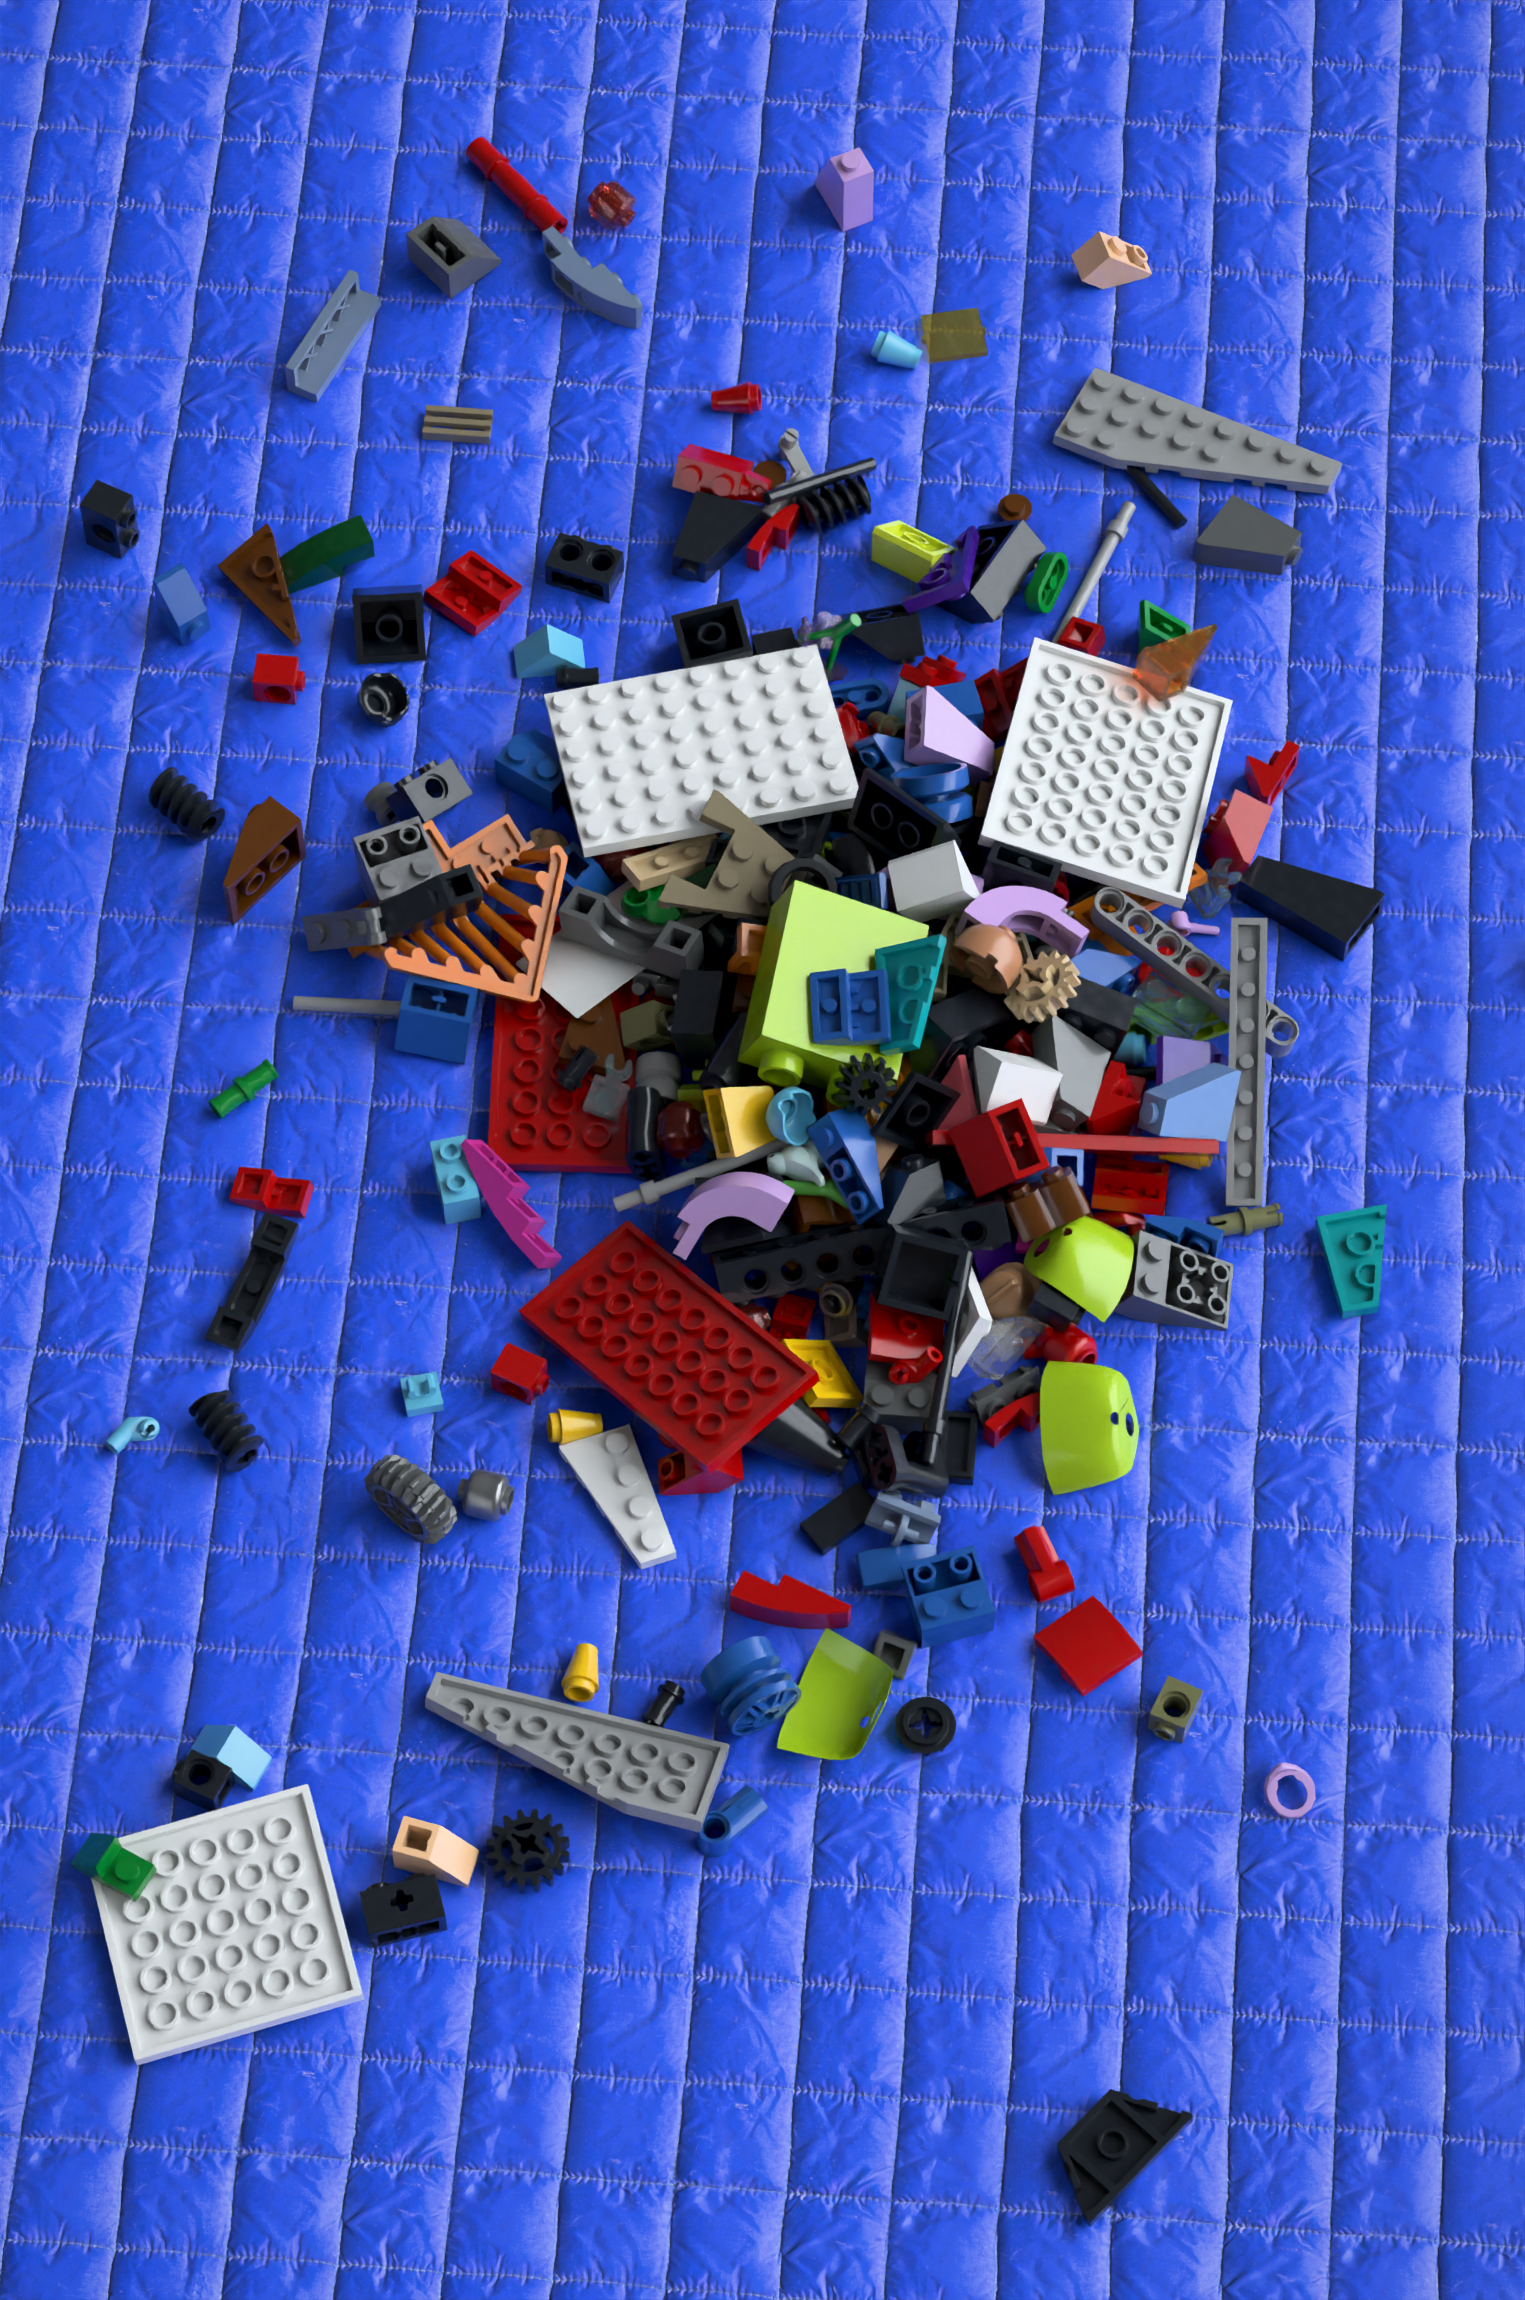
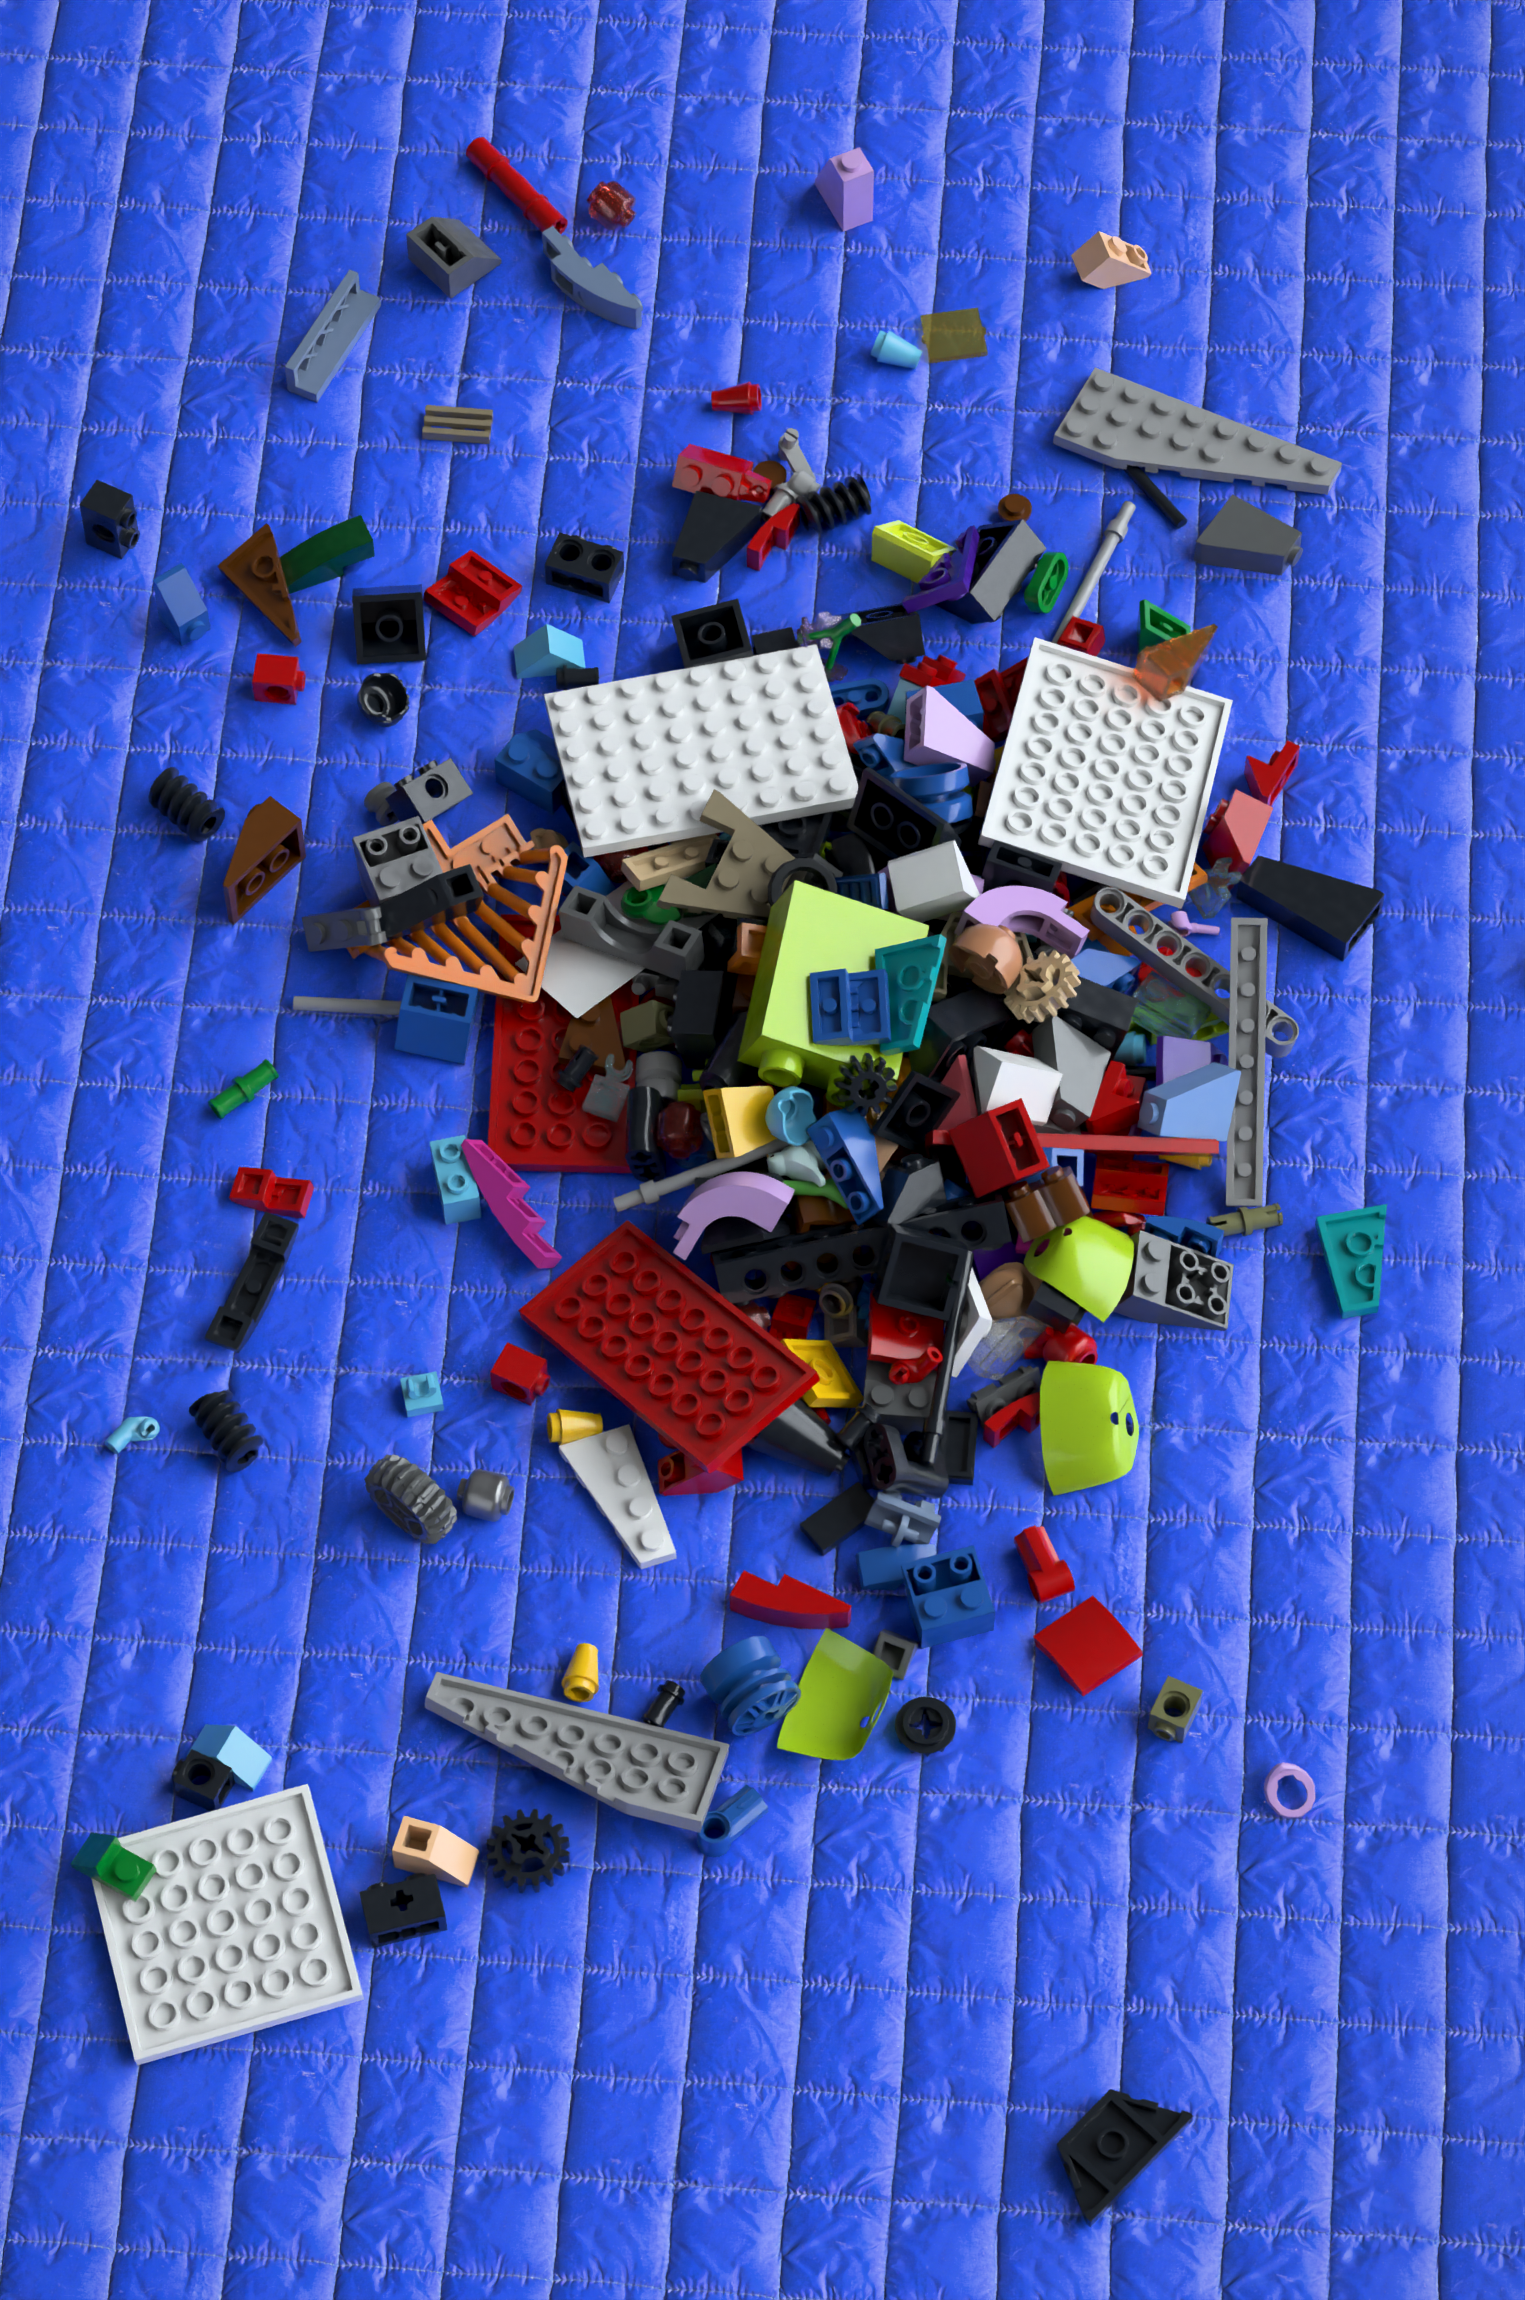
(818, 481): black bar -> none

